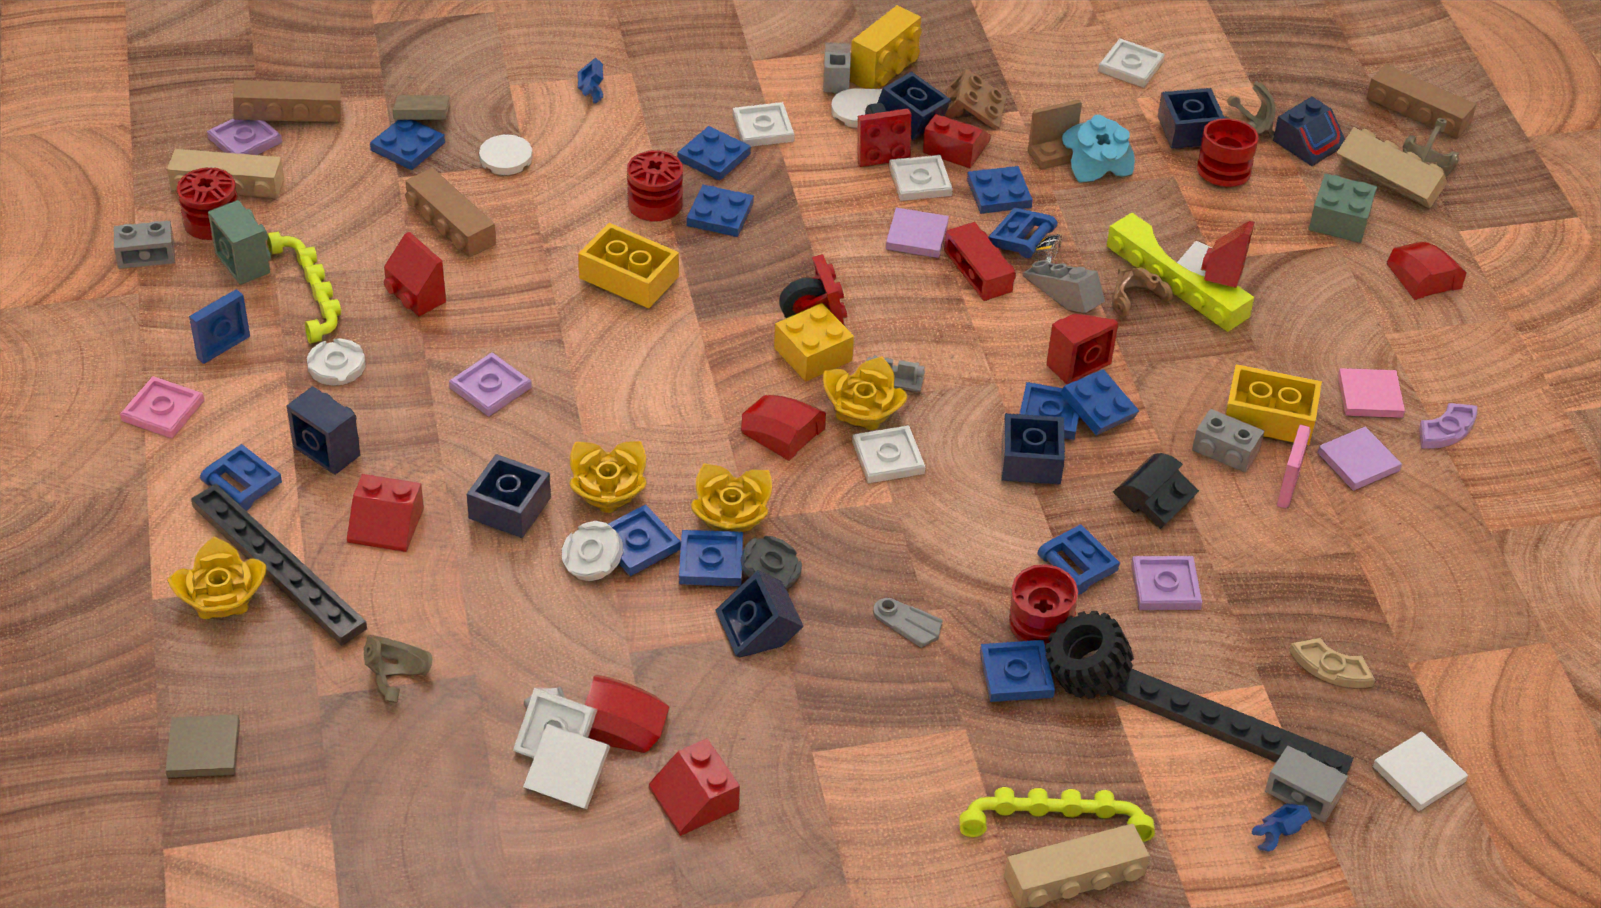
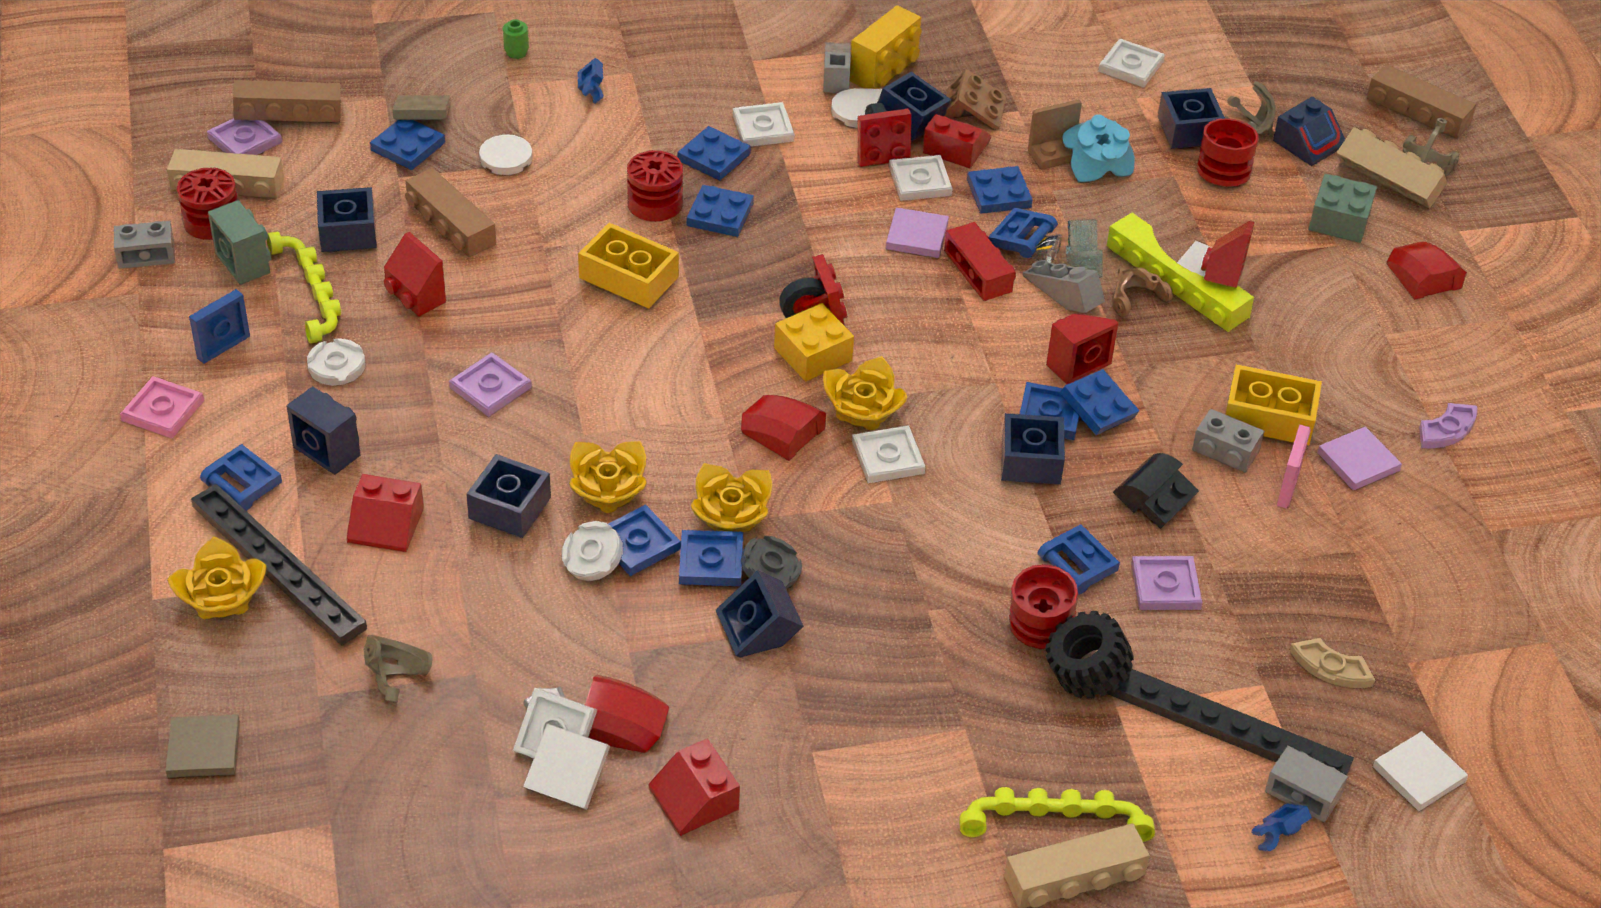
(346, 219): none -> dark blue brick
(515, 38): none -> bright green brick
(906, 375): light grey hinge -> none
(908, 621): light grey piece -> none
(1016, 671): blue plate -> none
(1082, 245): none -> clear light blue brick
(1371, 393): bright pink tile -> none

